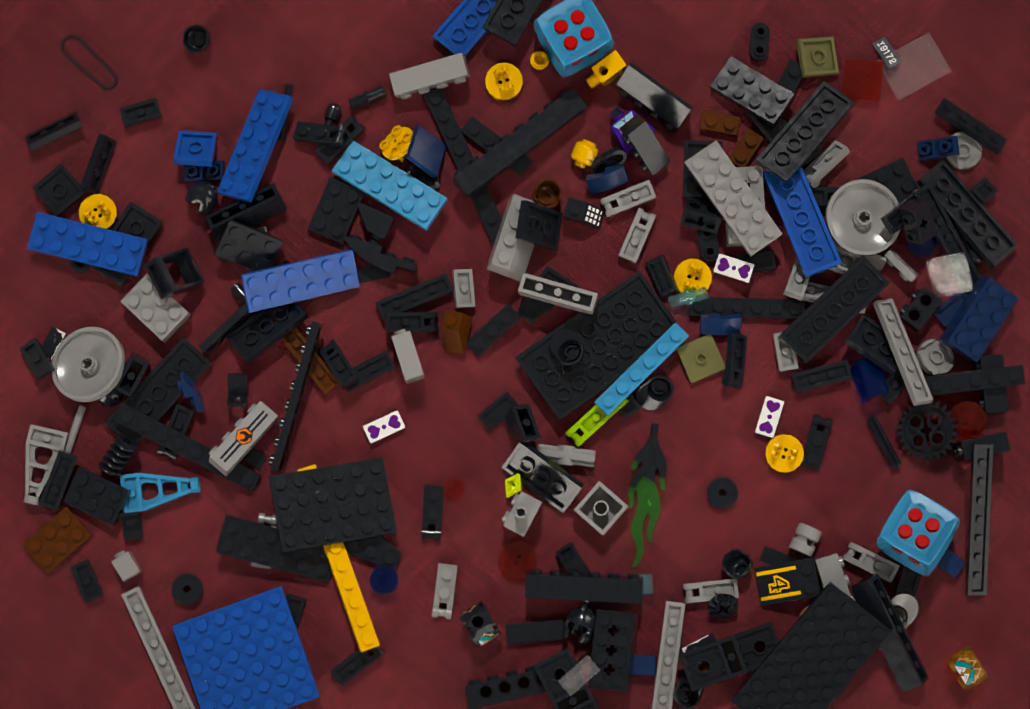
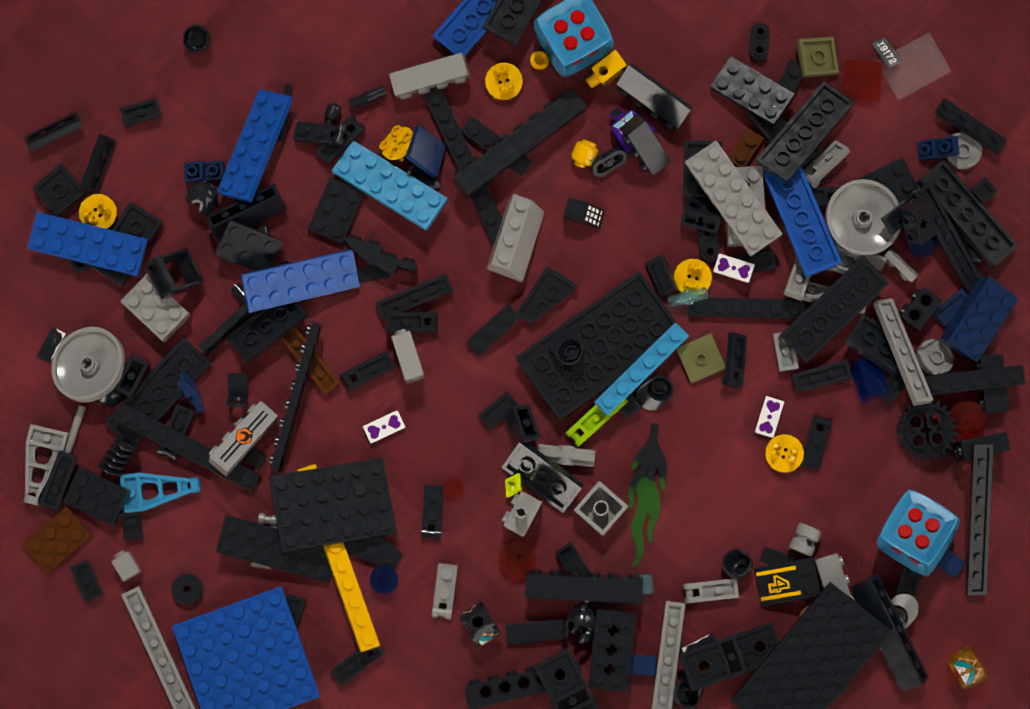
(37, 359): black plate -> none
(74, 62): black piece -> none
(195, 148): blue plate -> none
(338, 364): black plate -> none
(376, 222): black slope -> none
(456, 331): reddish brown slope -> none
(463, 288): light grey plate -> none
(538, 225): black plate -> none
(547, 193): reddish brown hair -> none
(558, 294): light grey brick -> none
(578, 675): clear plate -> none
(611, 178): dark blue slope -> none
(628, 198): light grey plate -> none
(636, 236): light grey plate -> none
(719, 123): reddish brown plate -> none
(720, 325): dark blue slope -> none
(724, 600): black gear -> none
(730, 489): black piece -> none
(871, 562): light grey plate -> none
(883, 441): black axle -> none
(949, 275): clear plate -> none

